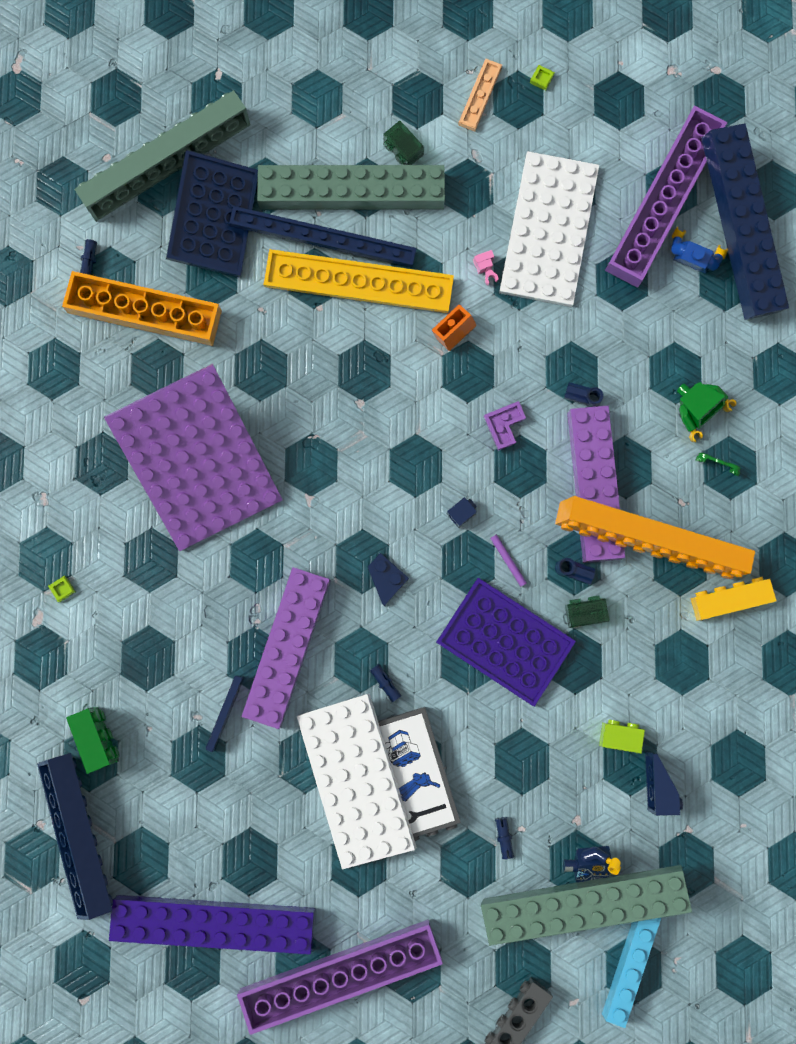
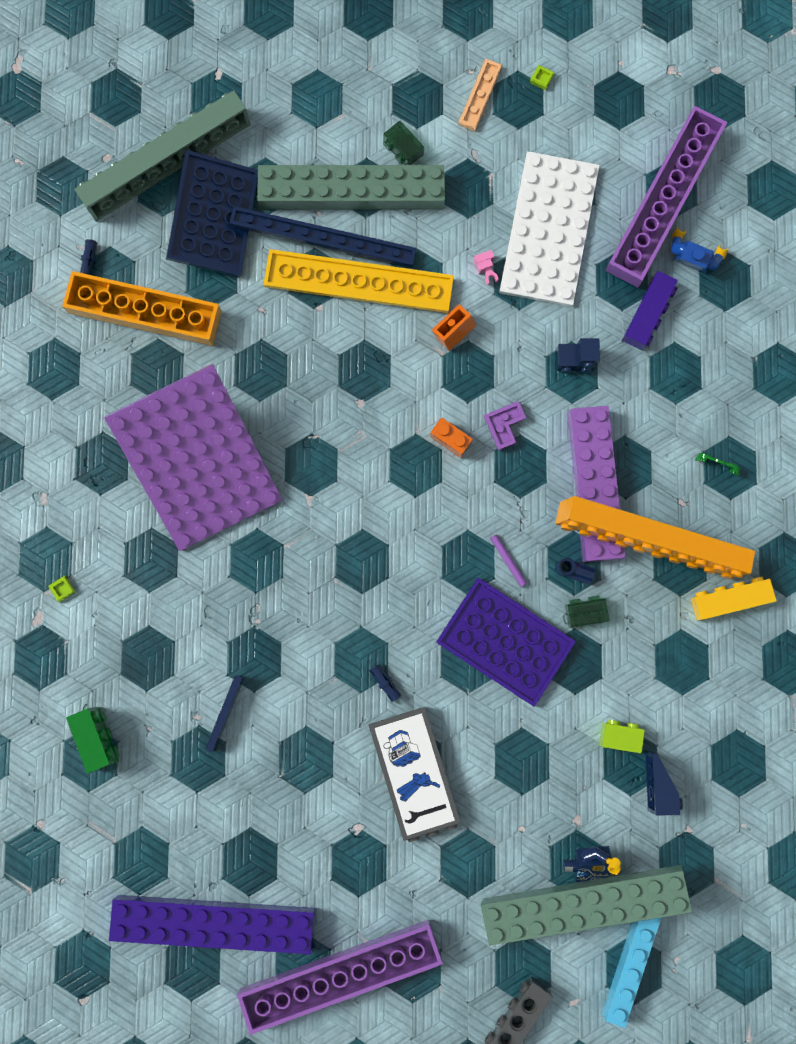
(75, 837): dark blue brick -> none
(286, 648): medium lavender brick -> none
(356, 782): white plate -> none
(386, 578): dark blue wing -> none
(451, 437): none -> orange brick
(462, 511): dark blue brick -> none
(504, 838): dark blue pin -> none
(578, 357): none -> dark blue brick
(581, 394): dark blue piece -> none
(649, 311): none -> dark purple brick
(700, 405): green torso -> none
(745, 221): dark blue brick -> none

